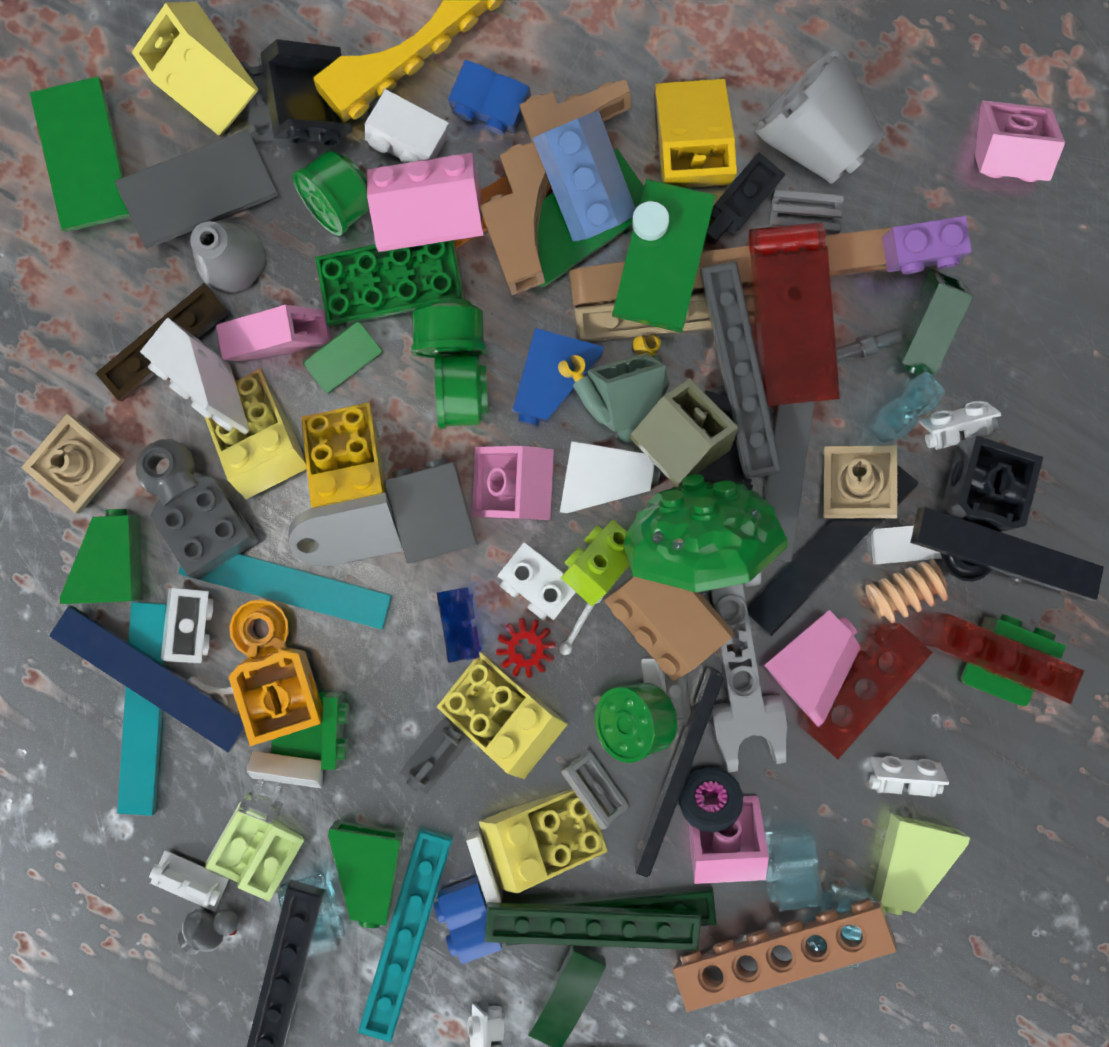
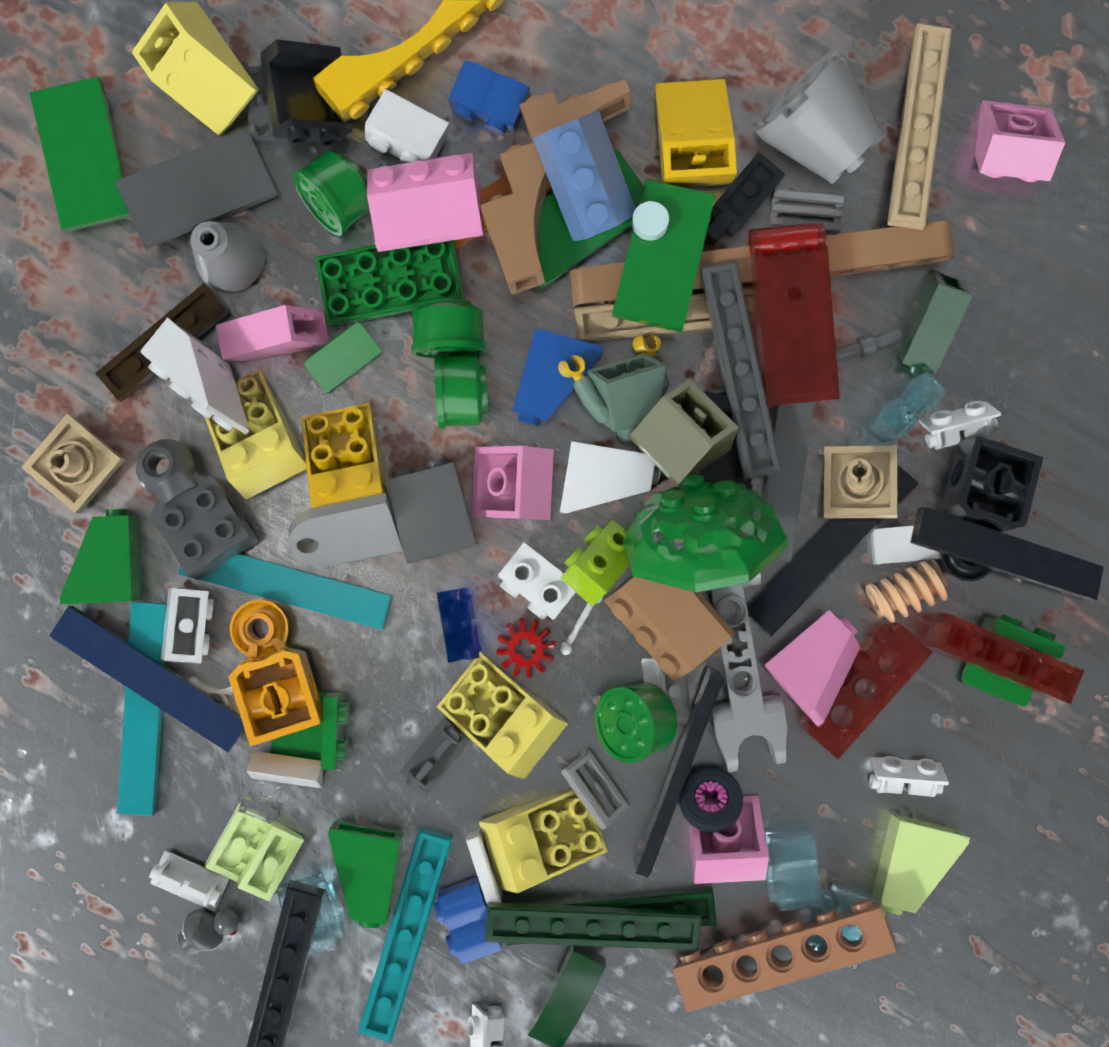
(919, 127): none -> tan tile
(926, 244): medium lavender brick -> none

